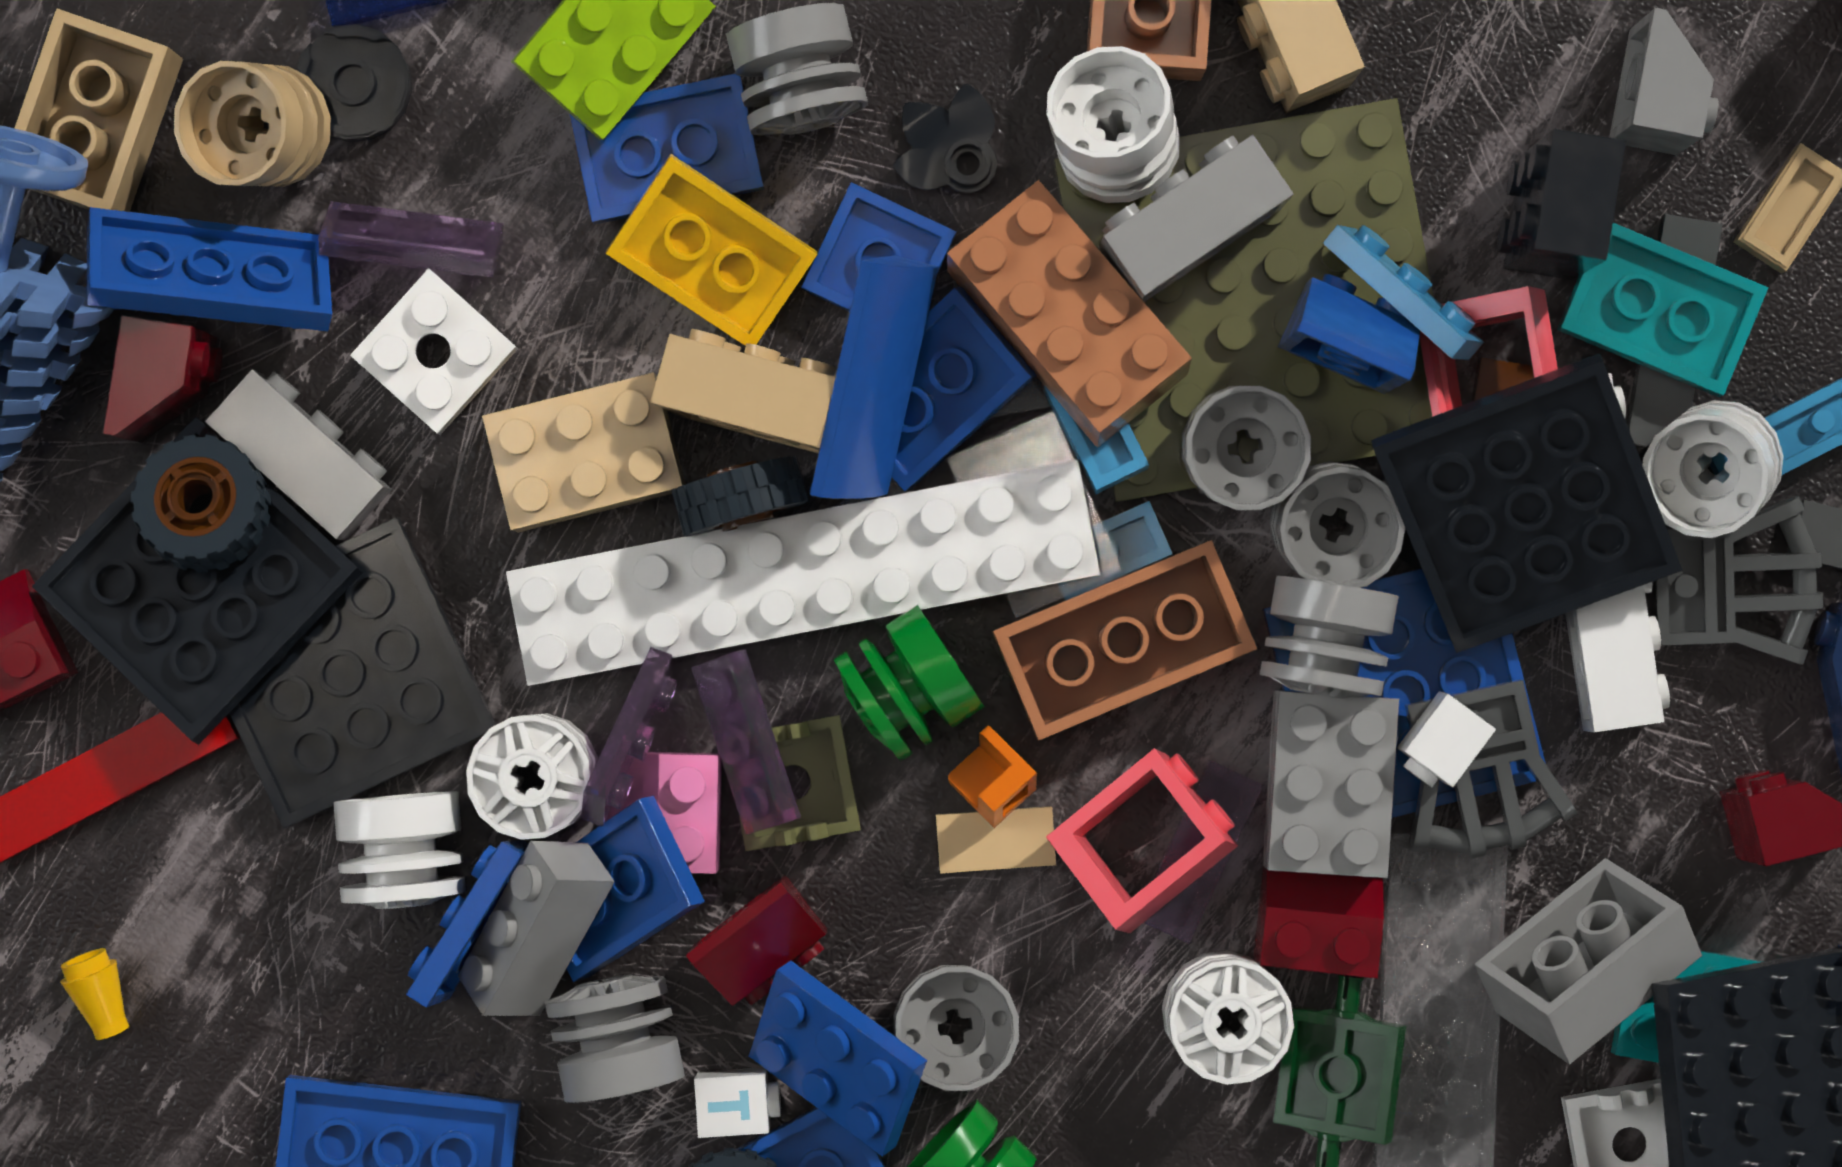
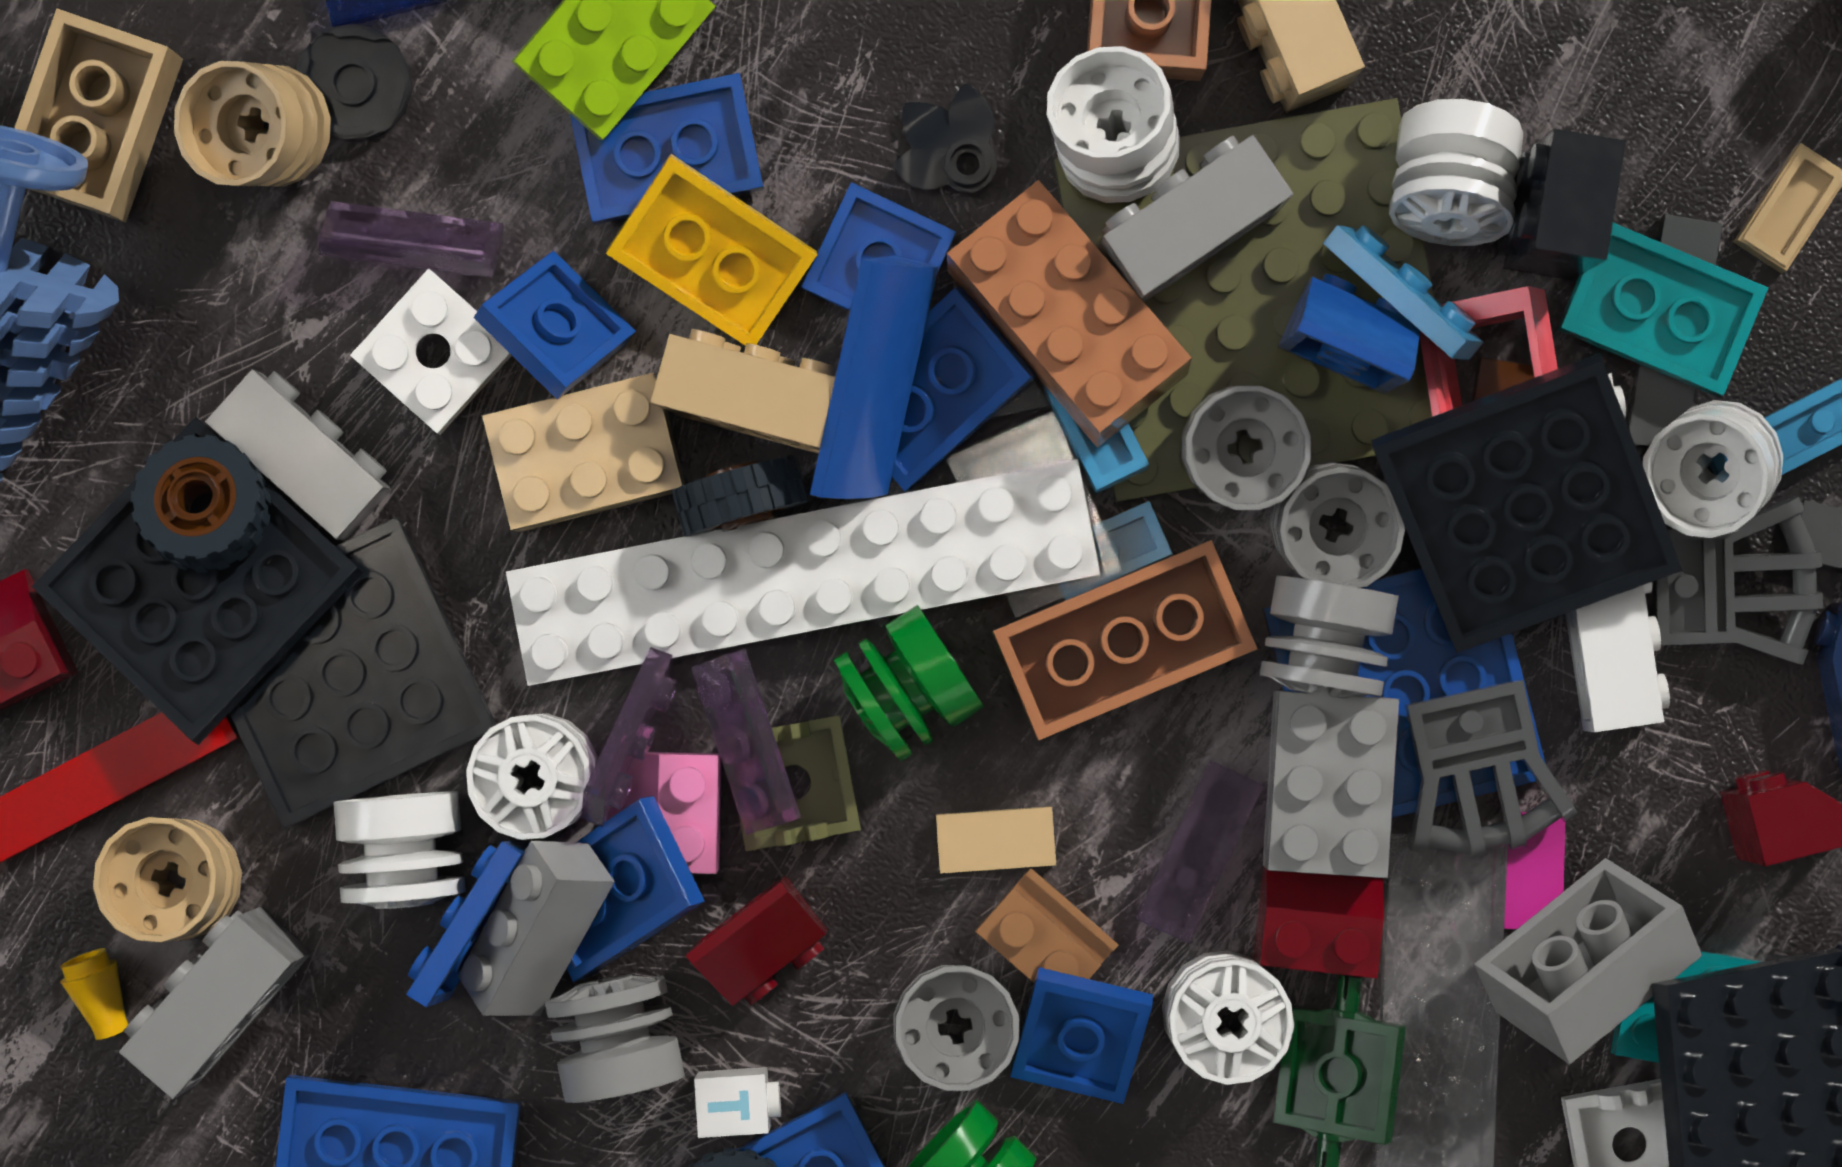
(134, 884): none -> tan wheel
(158, 375): dark red slope -> none
(207, 270): blue plate -> none
(212, 1000): none -> light grey brick
(554, 324): none -> blue plate
(794, 56): light grey wheel -> none
(837, 1058): blue plate -> none
(993, 778): orange panel -> none
(1045, 930): none -> medium nougat plate
(1081, 1035): none -> blue plate
(1096, 877): coral window -> none
(1444, 741): white brick -> none
(1456, 172): none -> white wheel
(1534, 874): none -> dark pink tile
(1662, 89): light grey slope -> none

